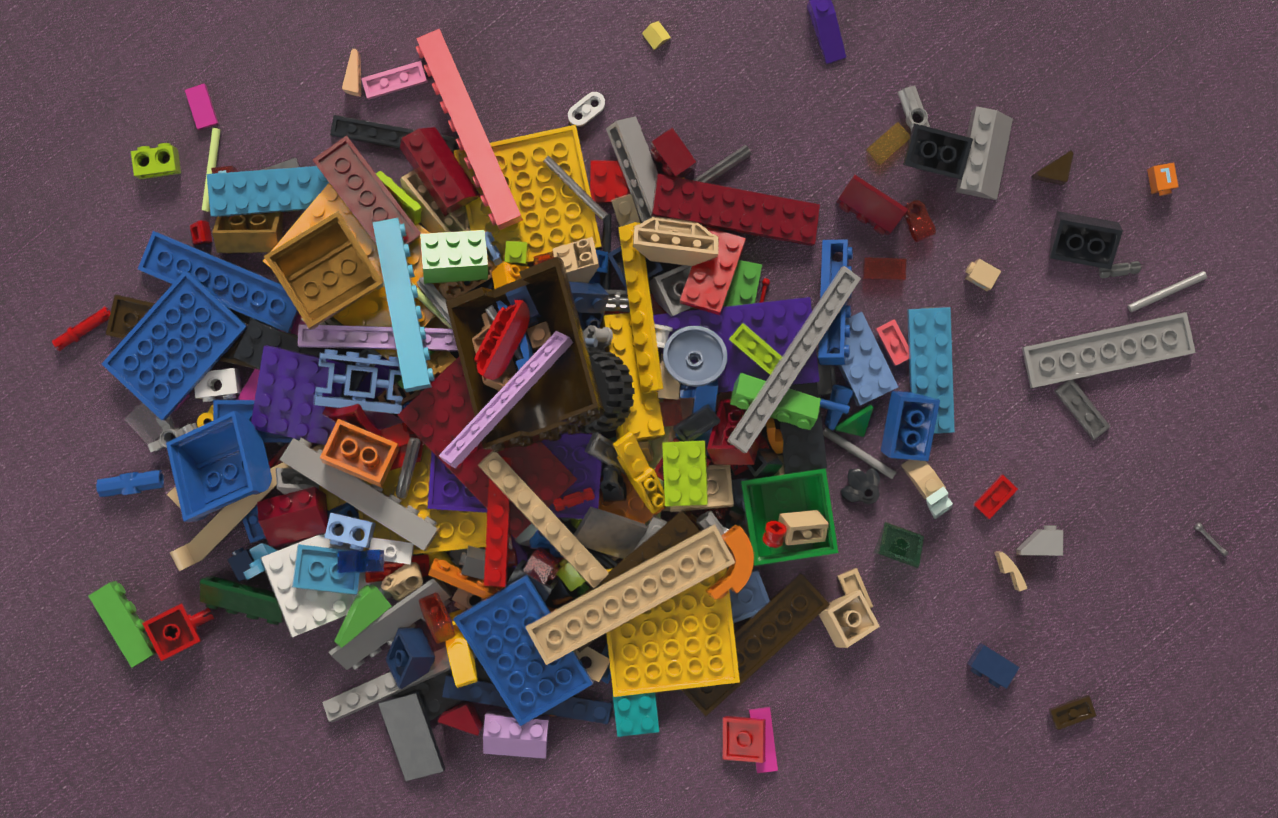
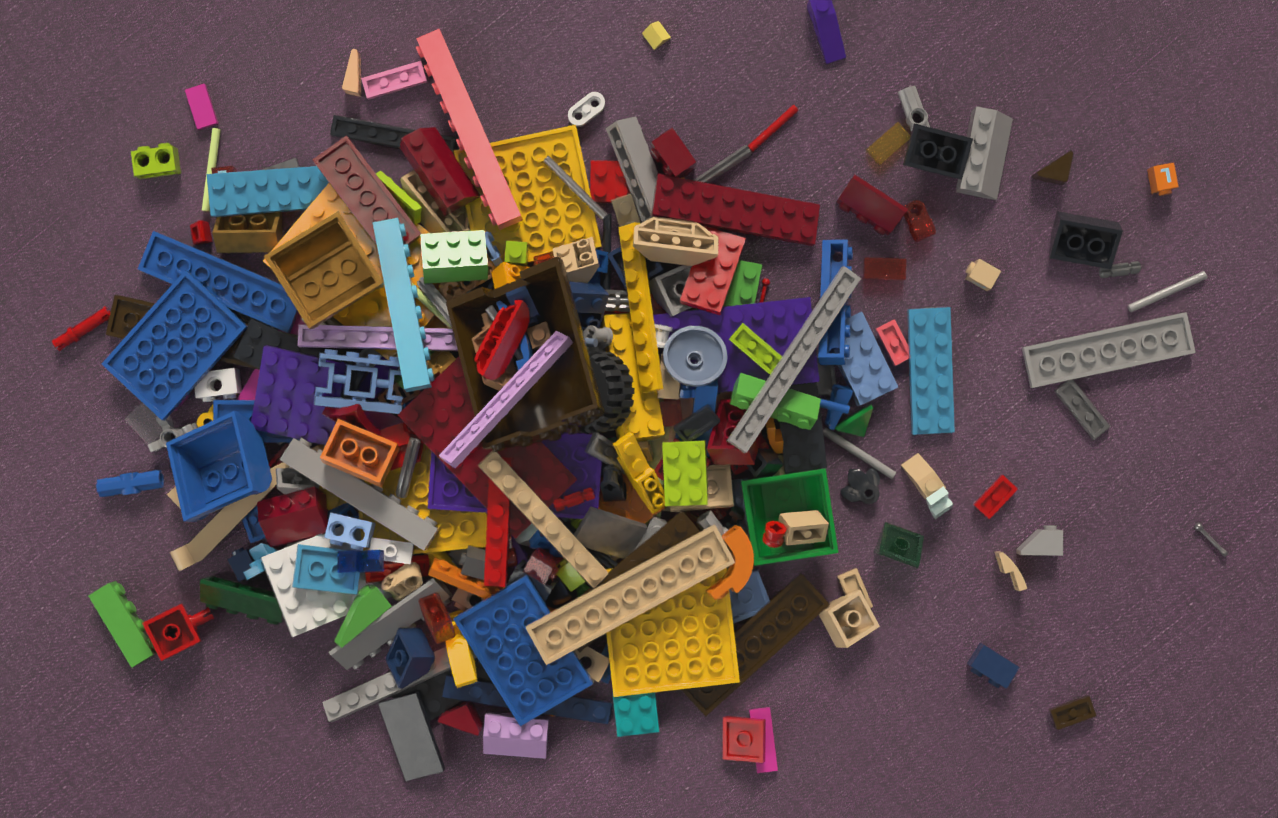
(773, 128): none -> red bar
(909, 426): blue slope -> none

